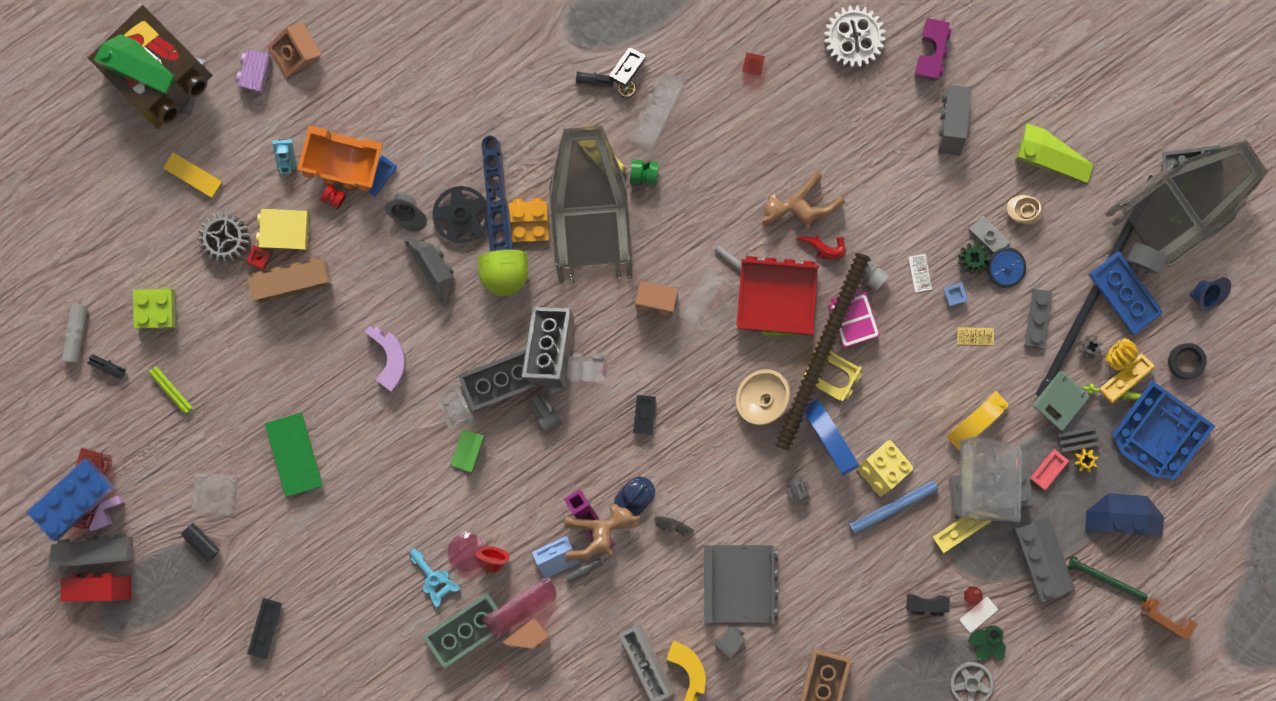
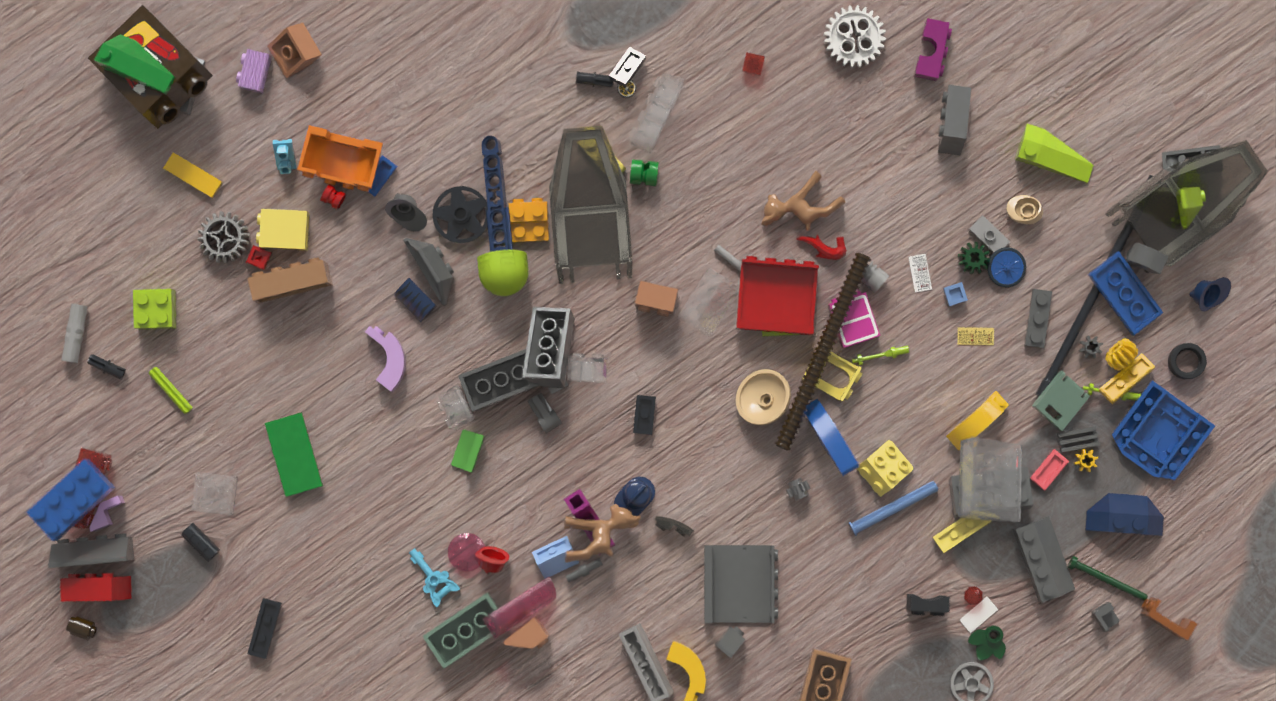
(81, 628): none -> dark brown brick
(415, 300): none -> dark blue brick
(892, 352): none -> lime piece
(1105, 616): none -> dark grey panel
(1189, 204): none -> lime wedge

